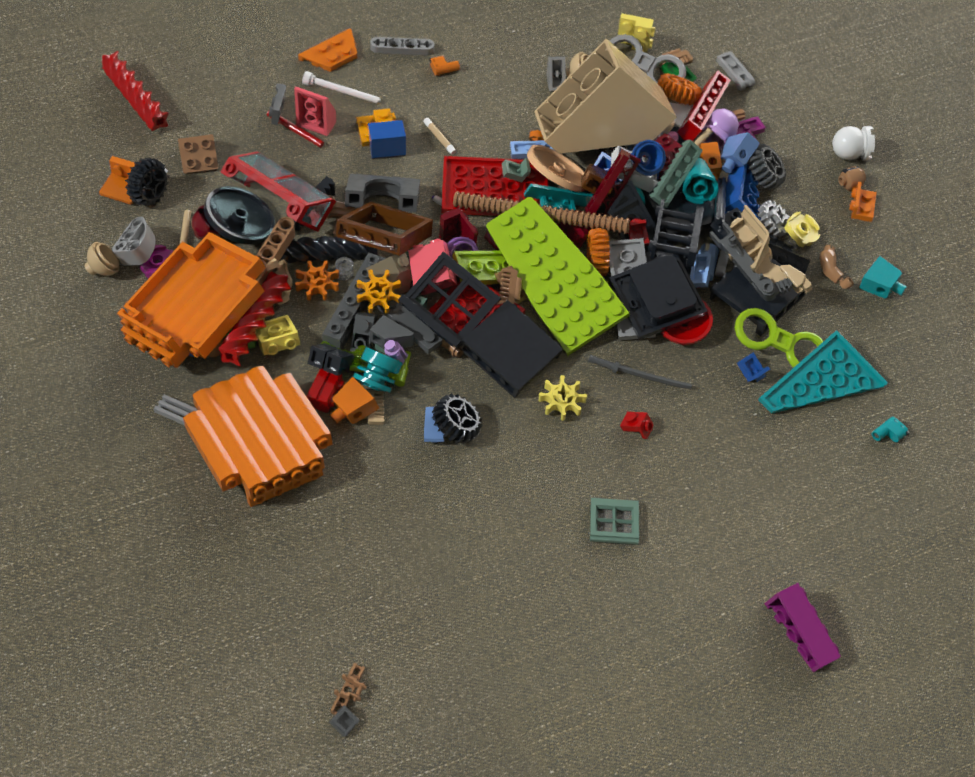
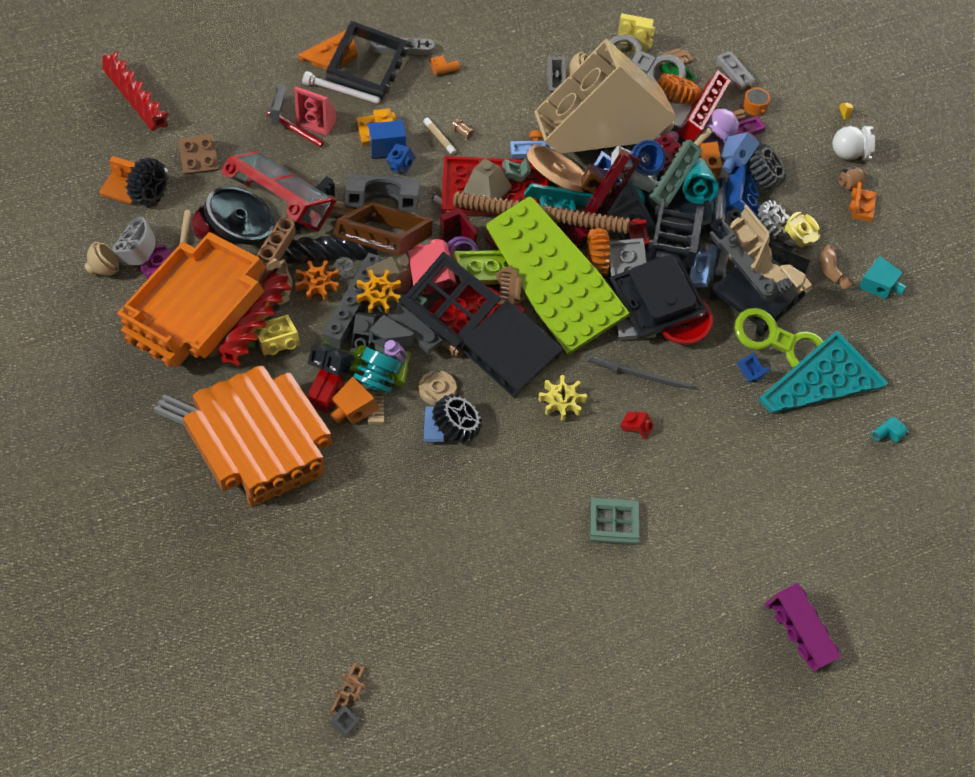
(348, 80): none -> black window
(400, 159): none -> blue brick
(436, 385): none -> tan tile
(459, 126): none -> medium nougat pin
(488, 180): none -> dark tan slope
(756, 101): none -> piece
(846, 110): none -> yellow tile

